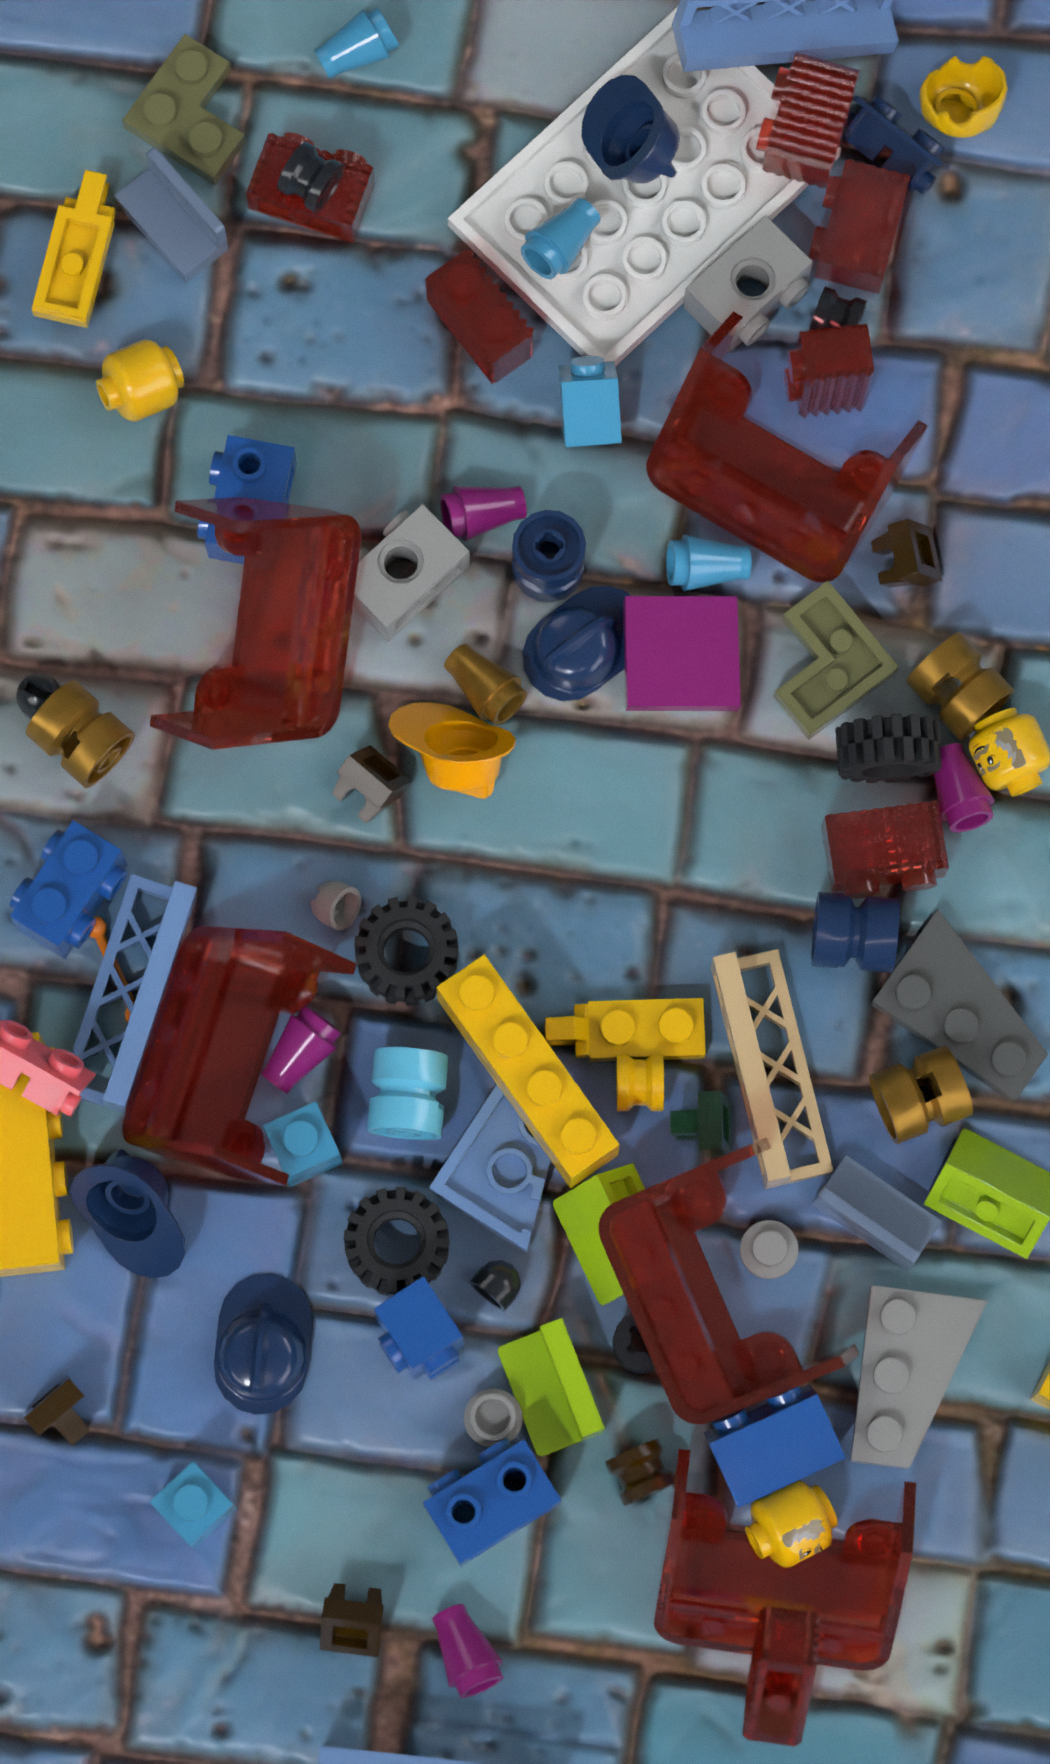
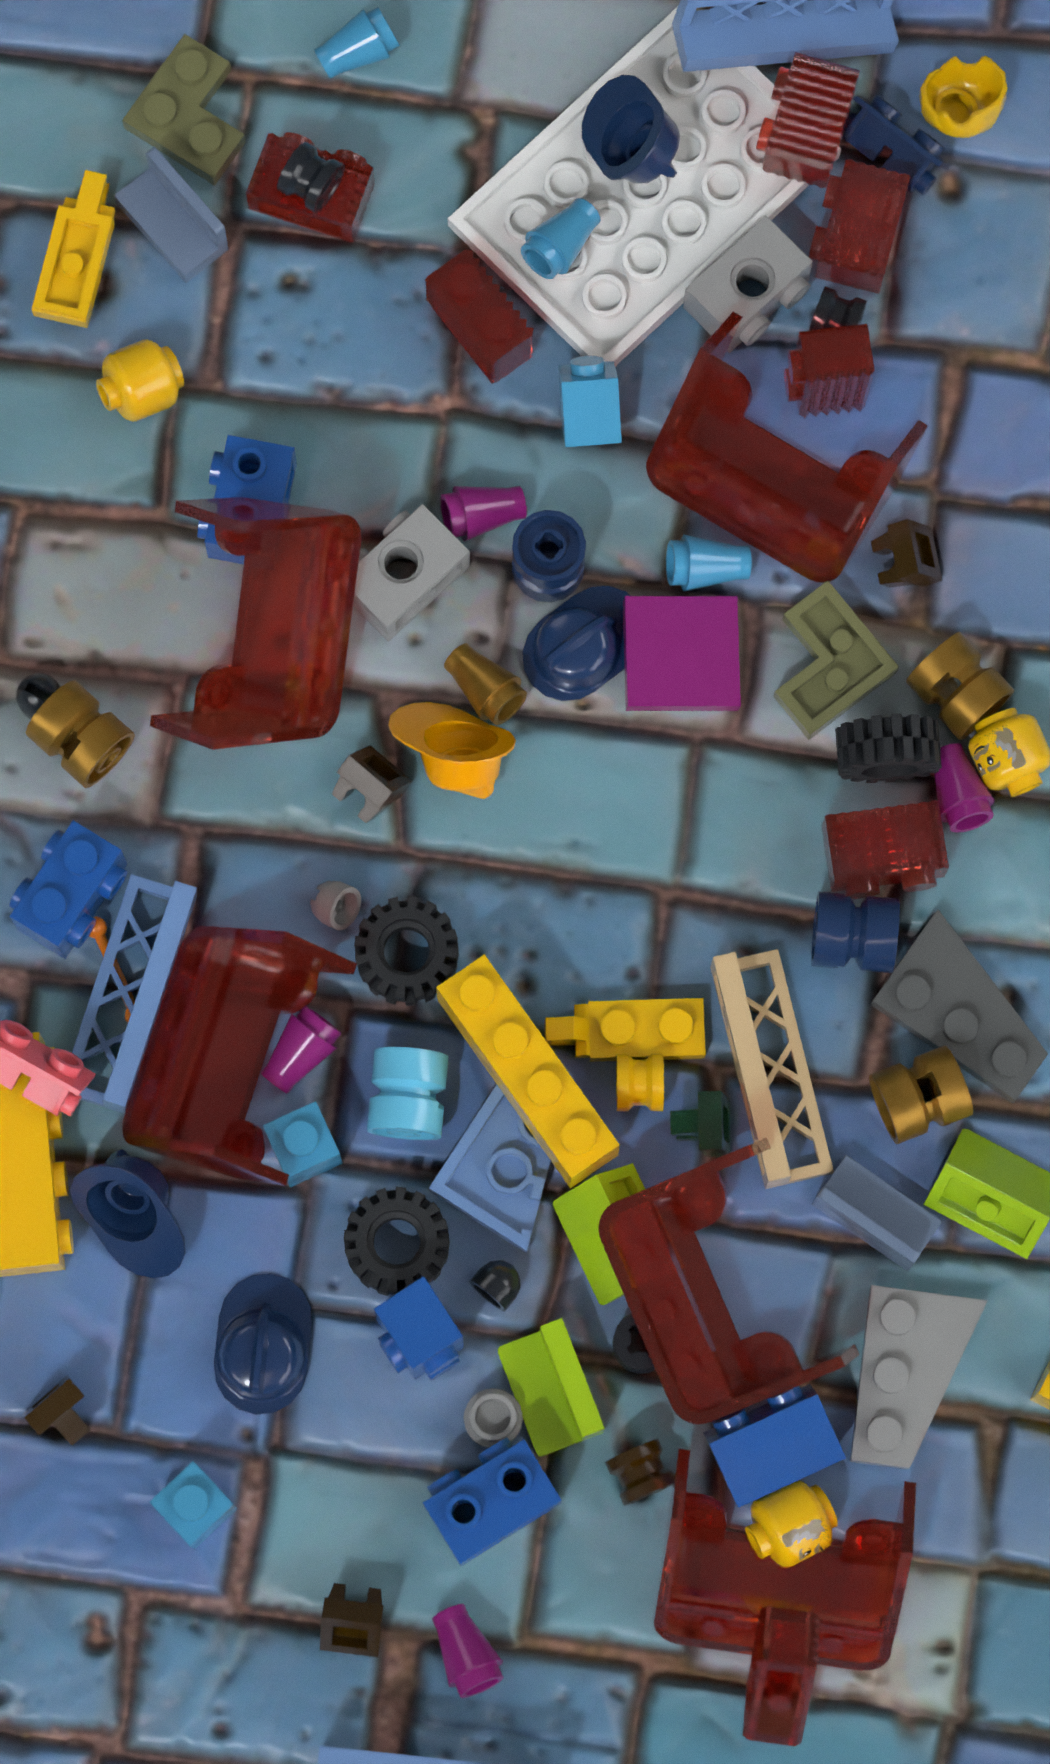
(769, 1249): light grey plate -> none

